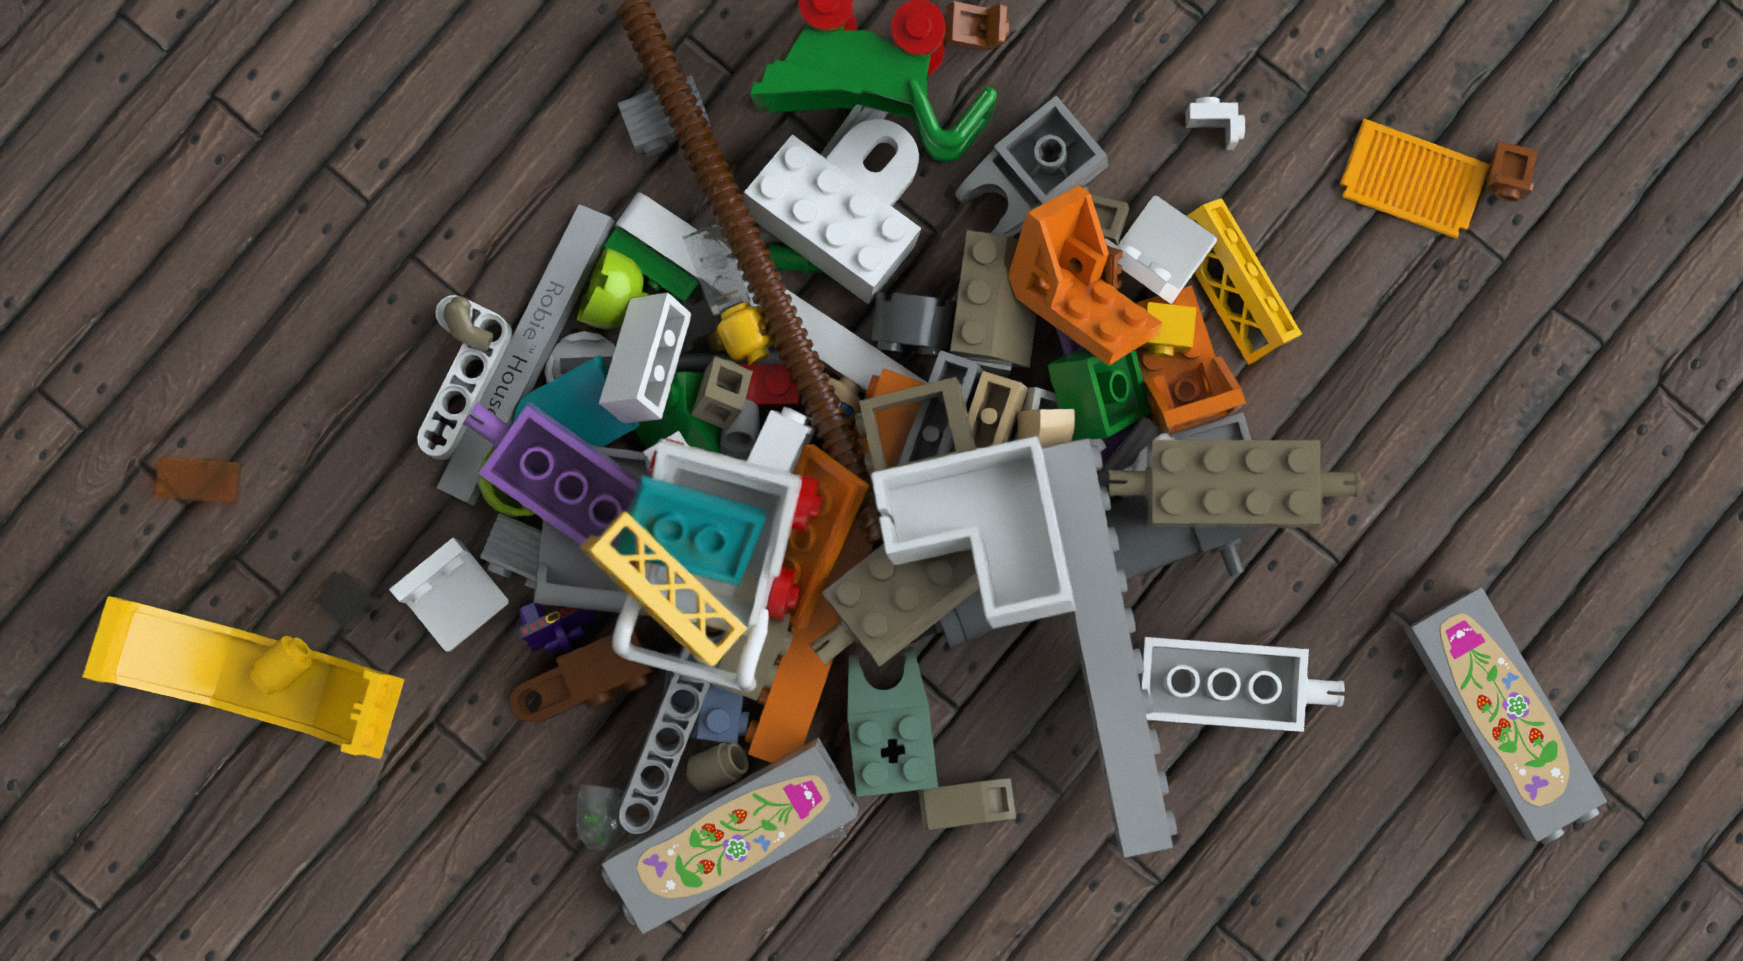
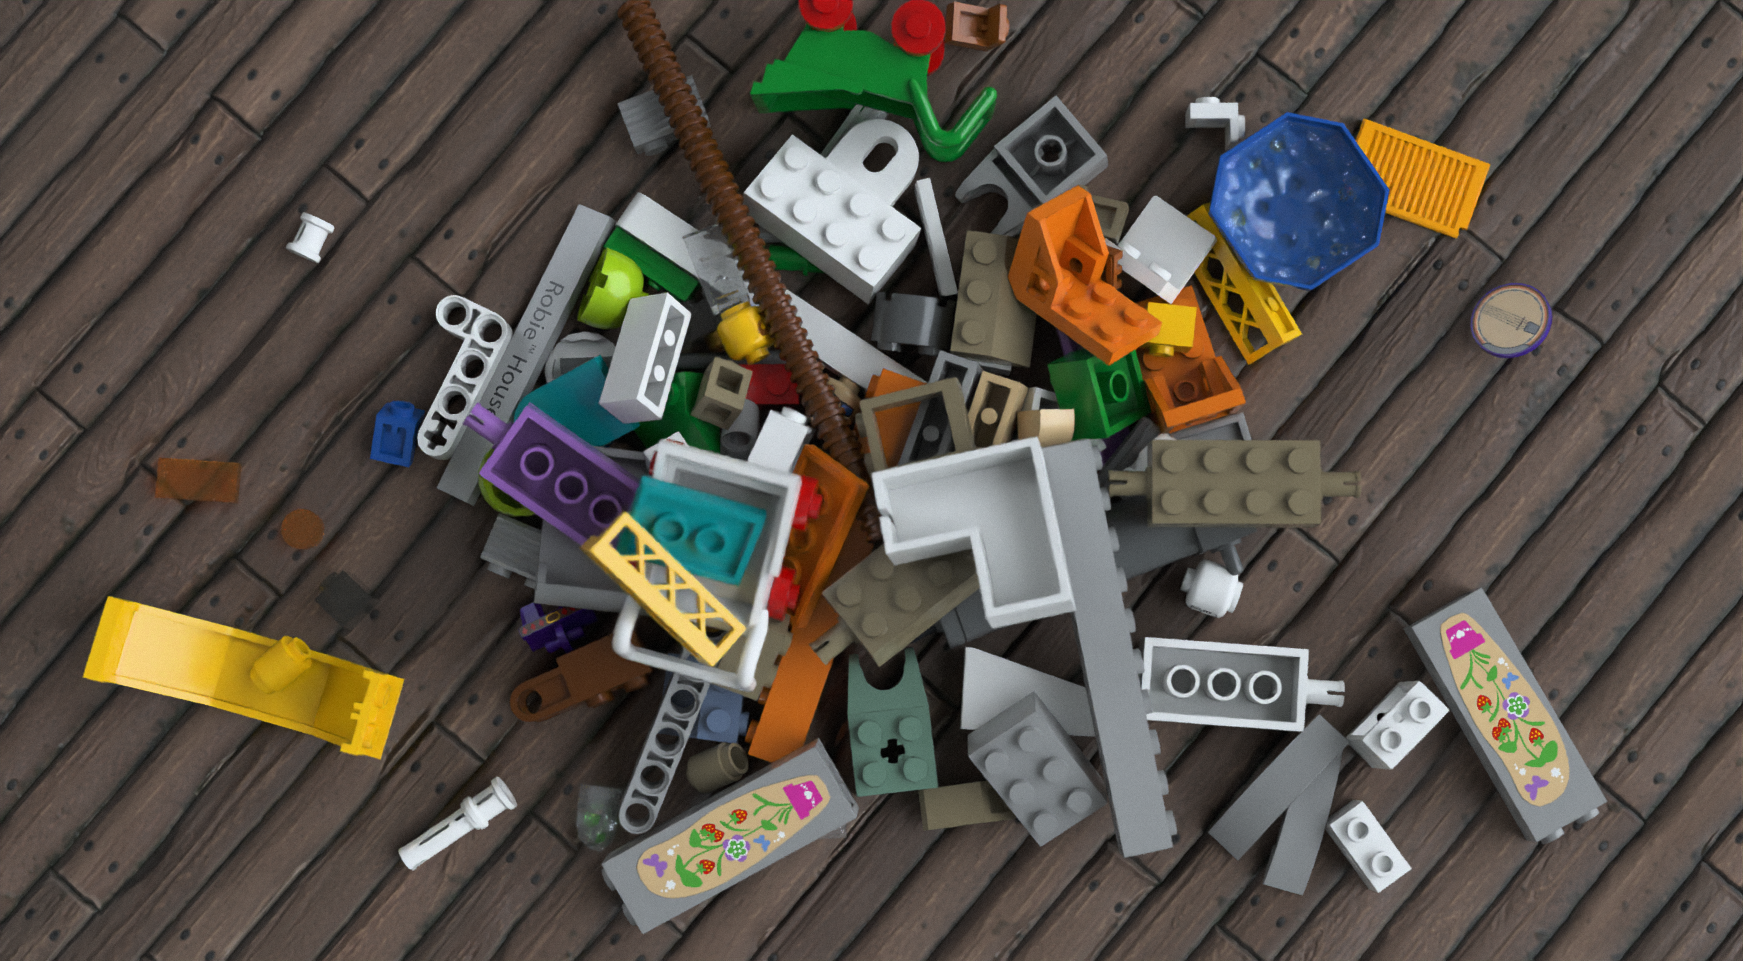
(302, 529): none -> clear orange tile
(310, 237): none -> white bush
(396, 433): none -> blue bracket
(451, 594): white bracket -> none
(461, 327): dark tan arm -> none
(473, 814): none -> white pin
(935, 240): none -> white tile
(997, 683): none -> white slope
(1037, 769): none -> light grey brick
(1211, 589): none -> white head
(1278, 787): none -> light grey slope
(1298, 201): none -> clear light blue rock
(1302, 833): none -> light grey slope
(1366, 846): none -> white brick
(1408, 716): none -> white window
(1511, 172): dark orange bracket -> none
(1511, 320): none -> piece

